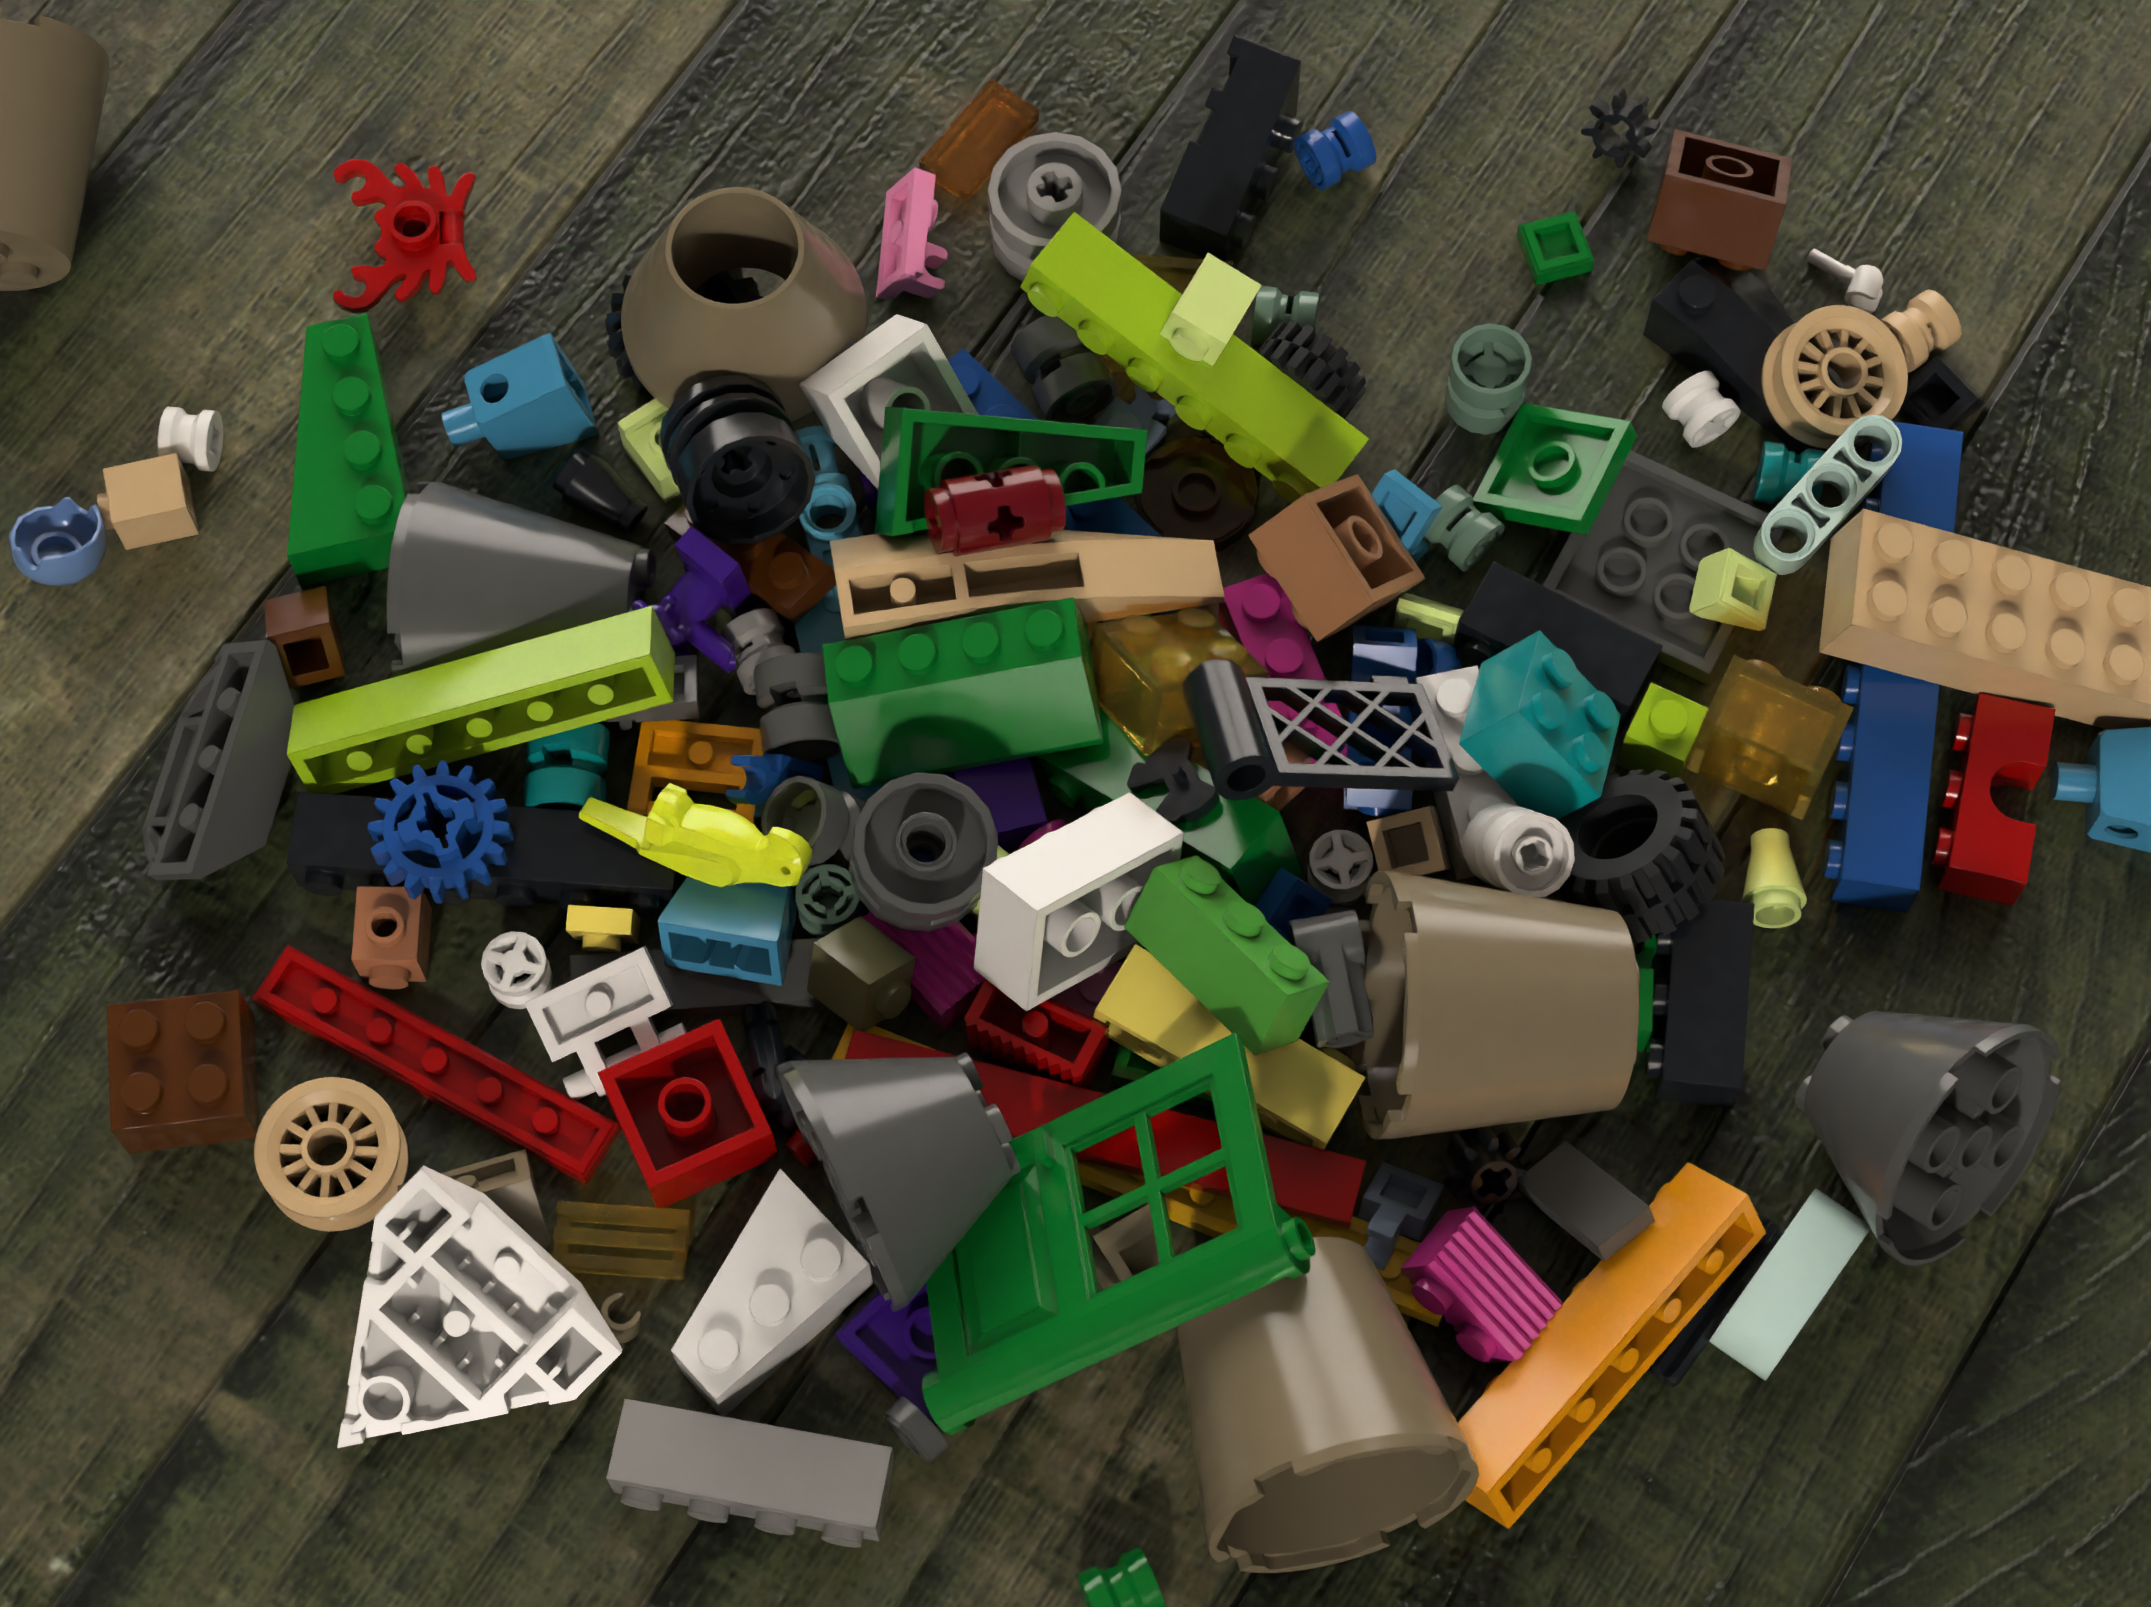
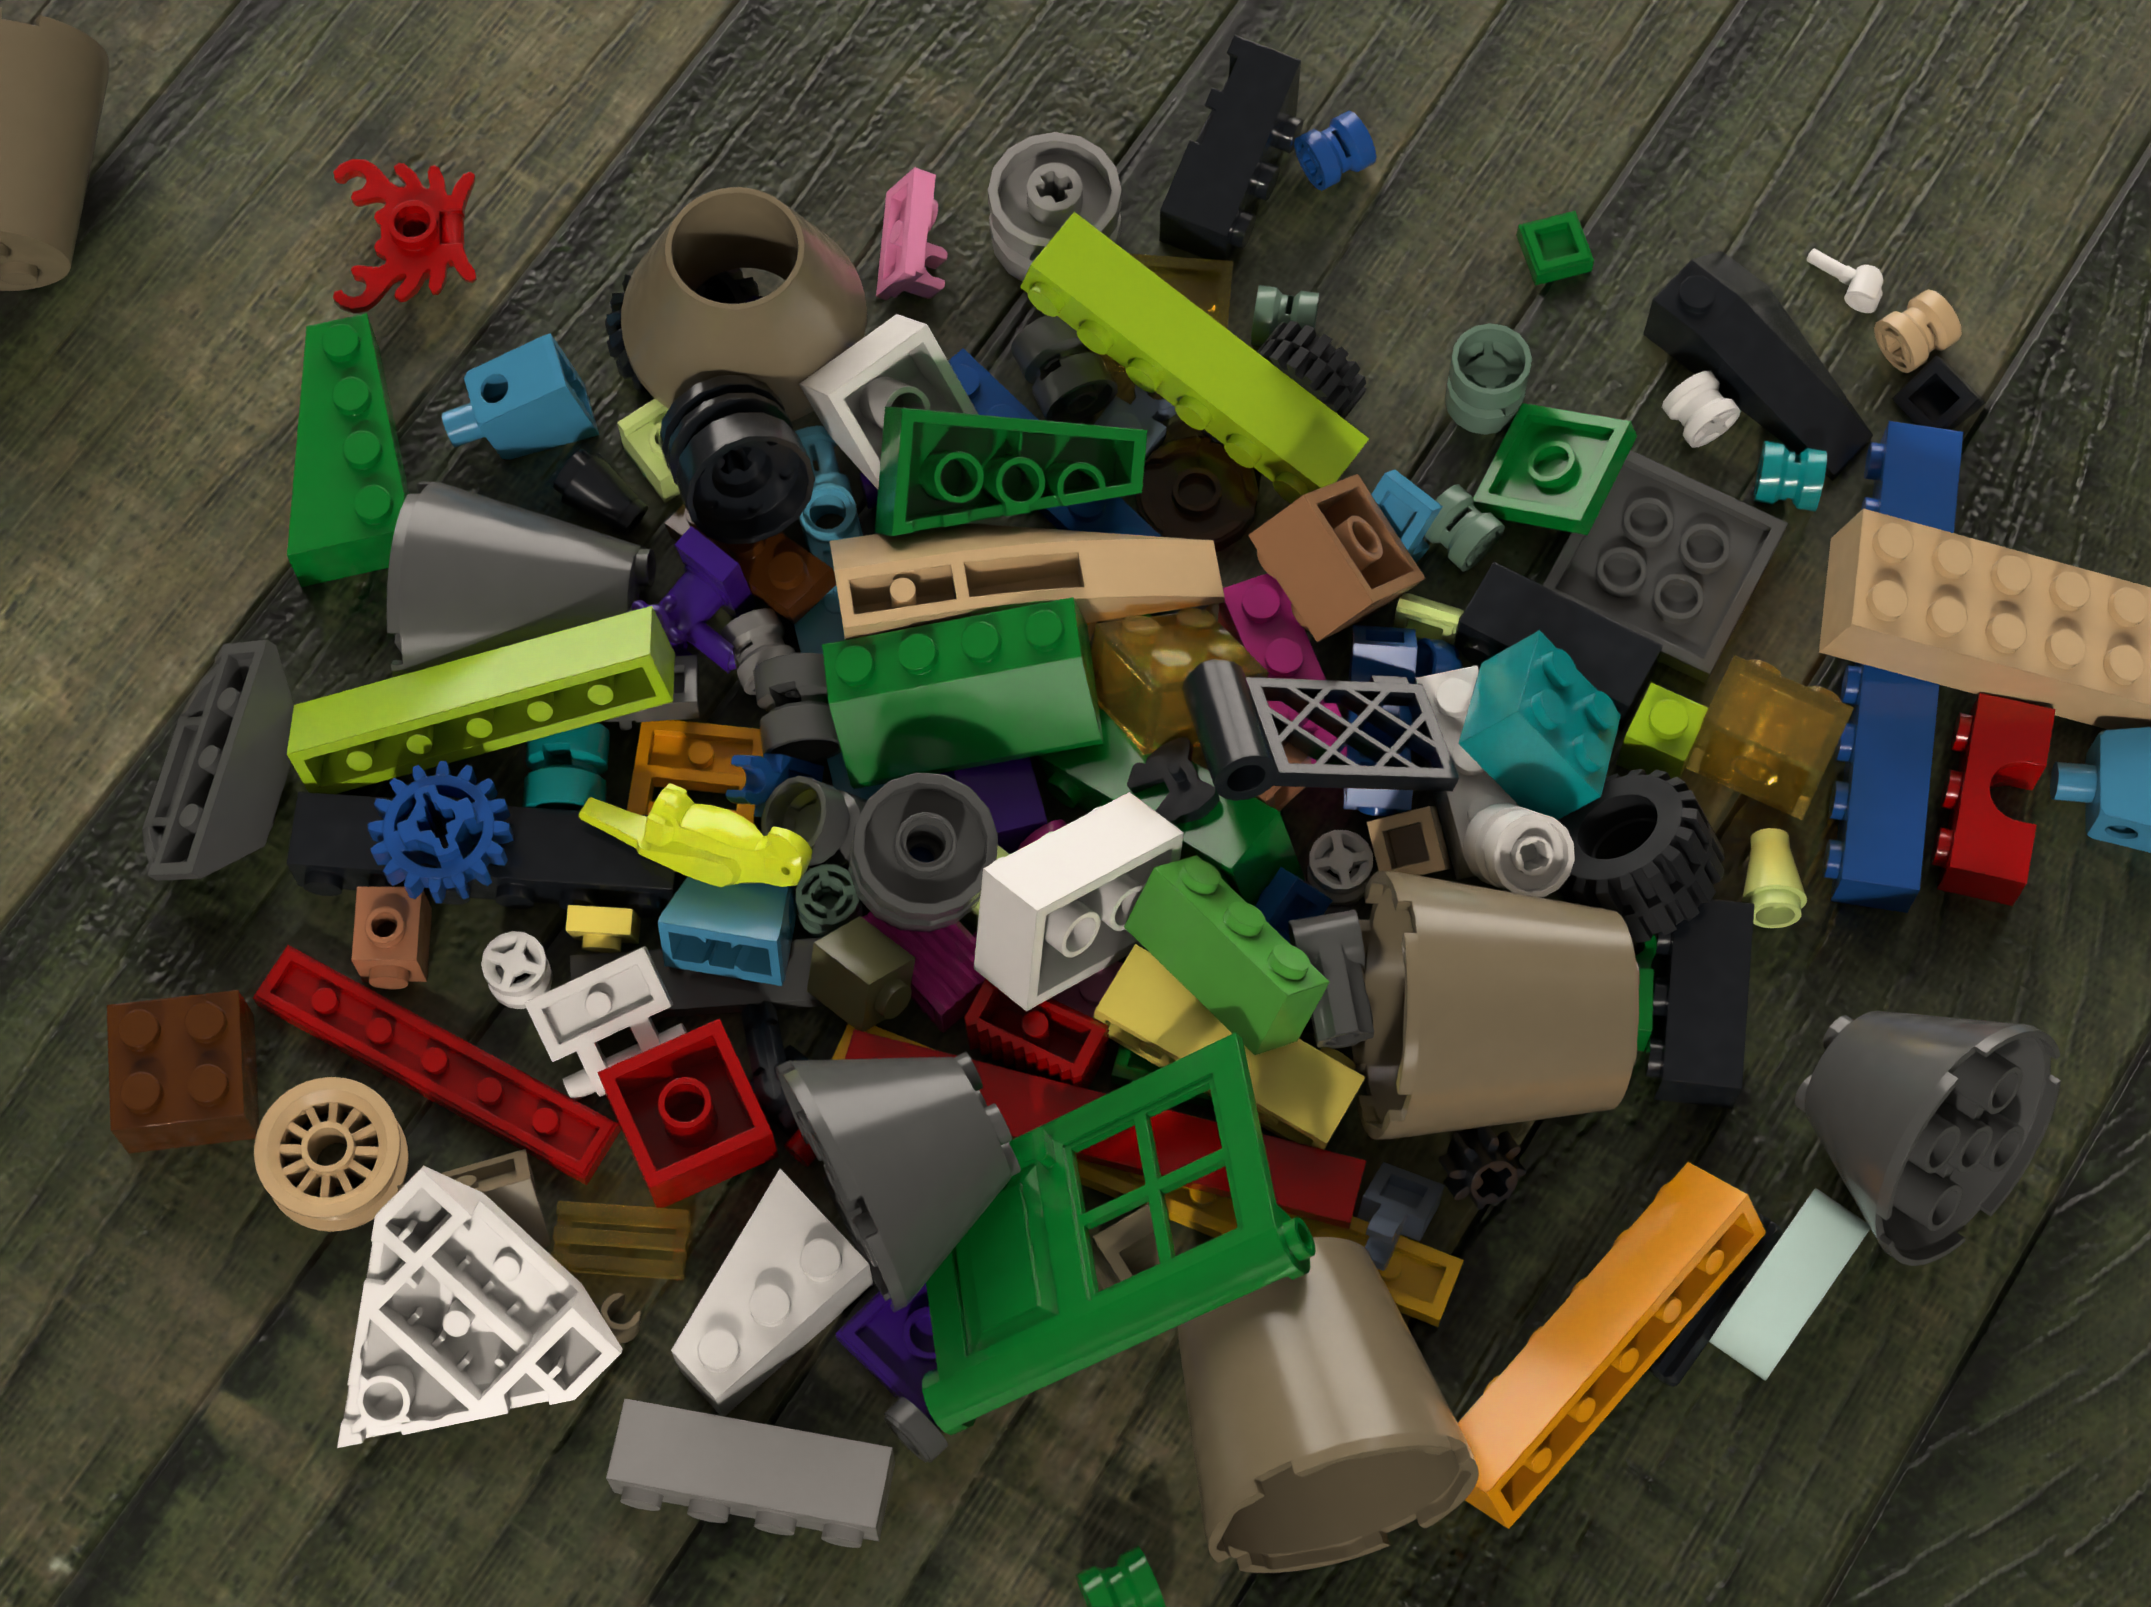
(58, 543): medium blue hair -> none
(148, 501): tan brick -> none
(193, 437): white wheel -> none
(305, 636): reddish brown brick -> none
(978, 139): clear orange tile -> none
(994, 510): dark red piece -> none
(1209, 310): yellowish green brick -> none
(1480, 1287): dark pink brick -> none
(1585, 1200): dark grey tile -> none
(1616, 145): black gear -> none
(1720, 201): reddish brown brick -> none
(1733, 590): yellowish green slope -> none
(1822, 342): tan wheel -> none
(1843, 470): light aqua beam -> none

